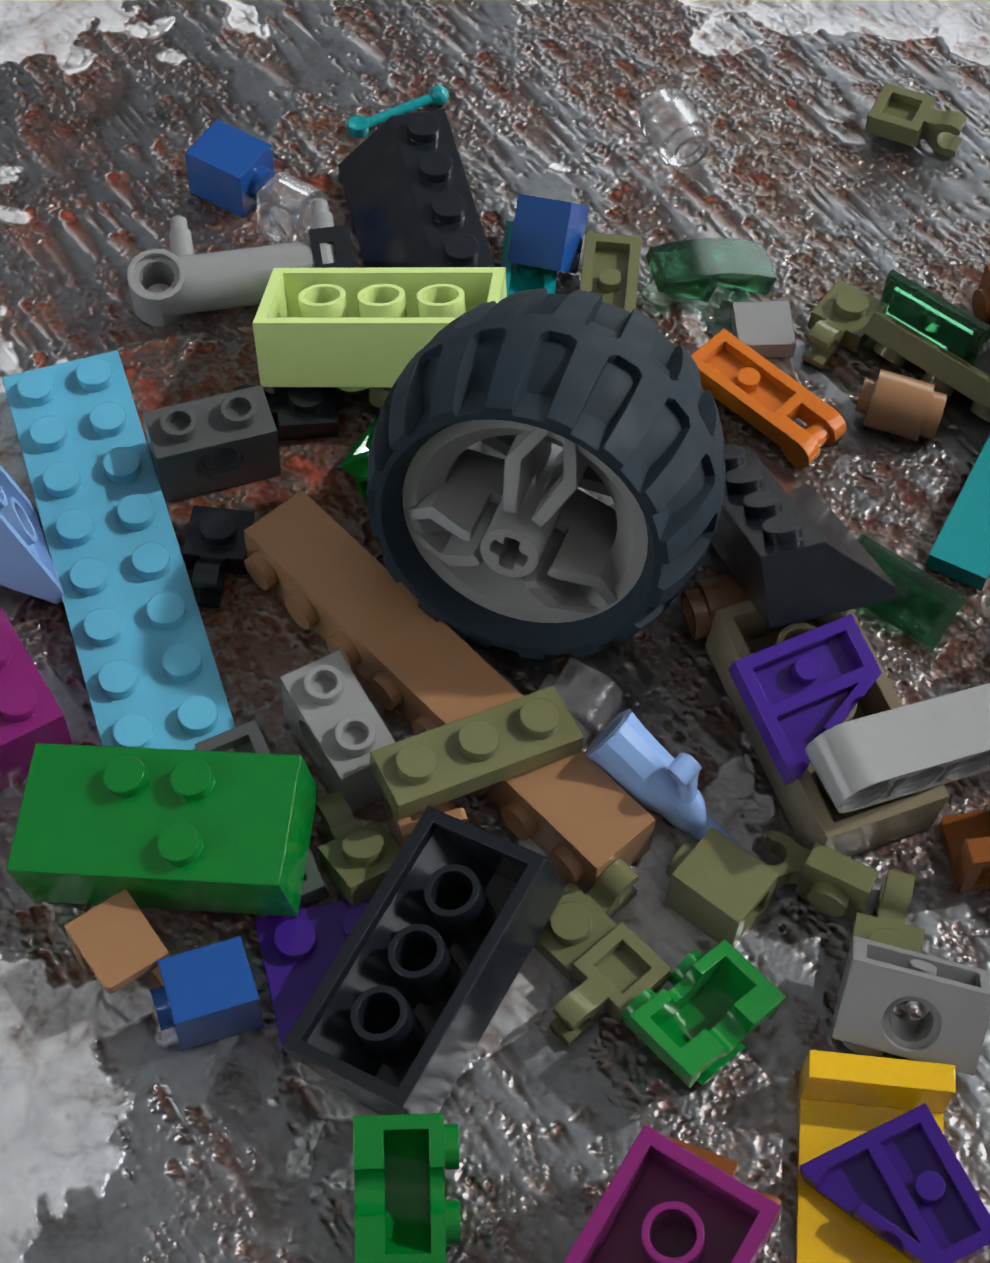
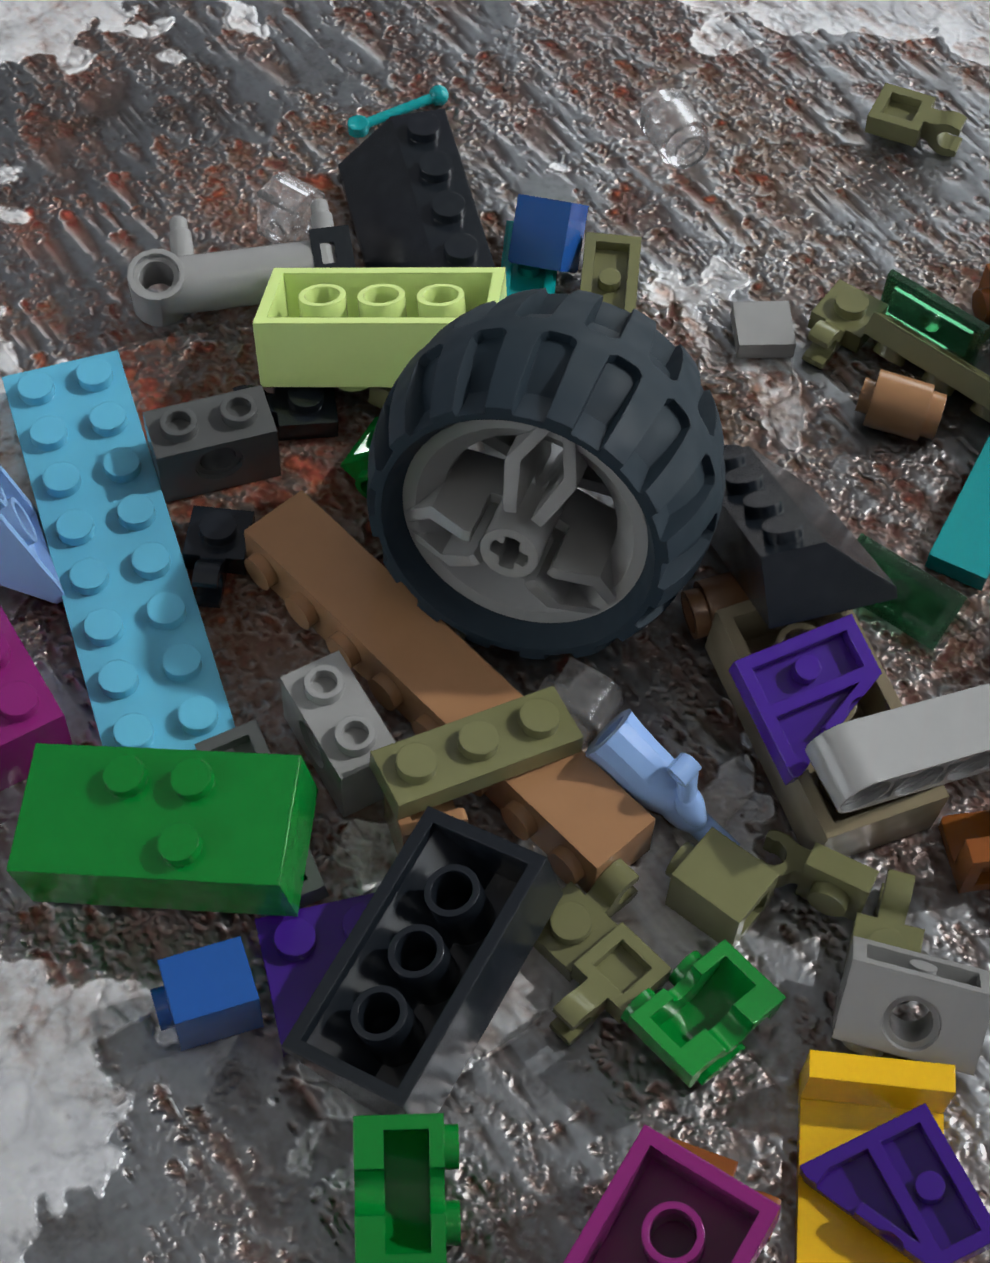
(116, 943): medium nougat panel -> none
(229, 167): blue brick -> none
(353, 855): olive plate -> none
(699, 265): clear green slope -> none
(767, 398): orange plate -> none

